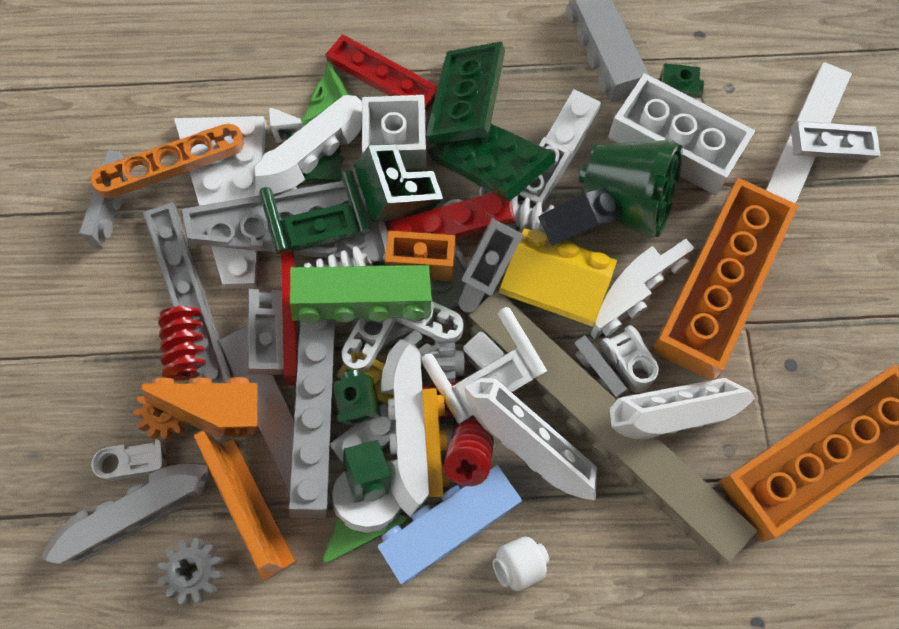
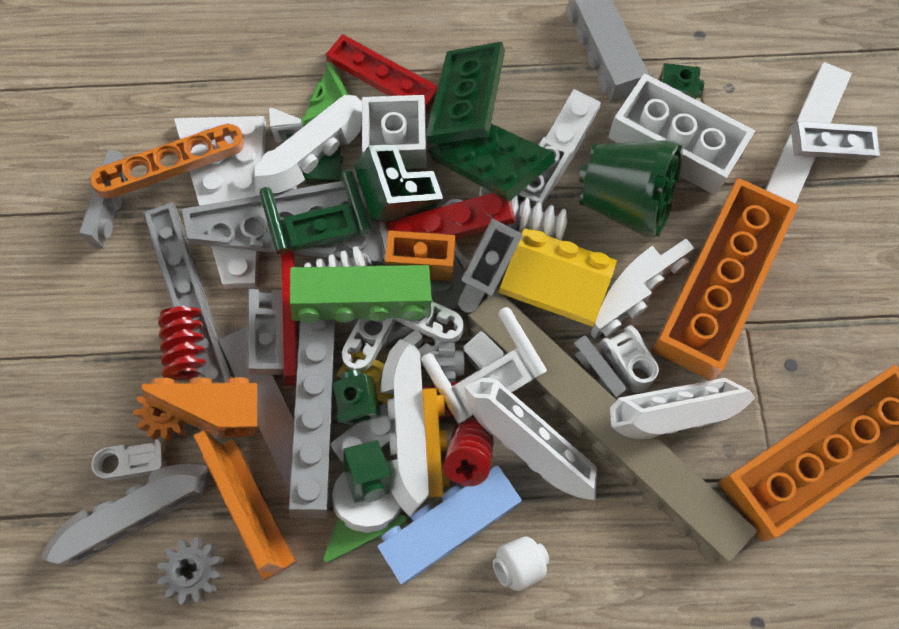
(579, 216): black slope -> none

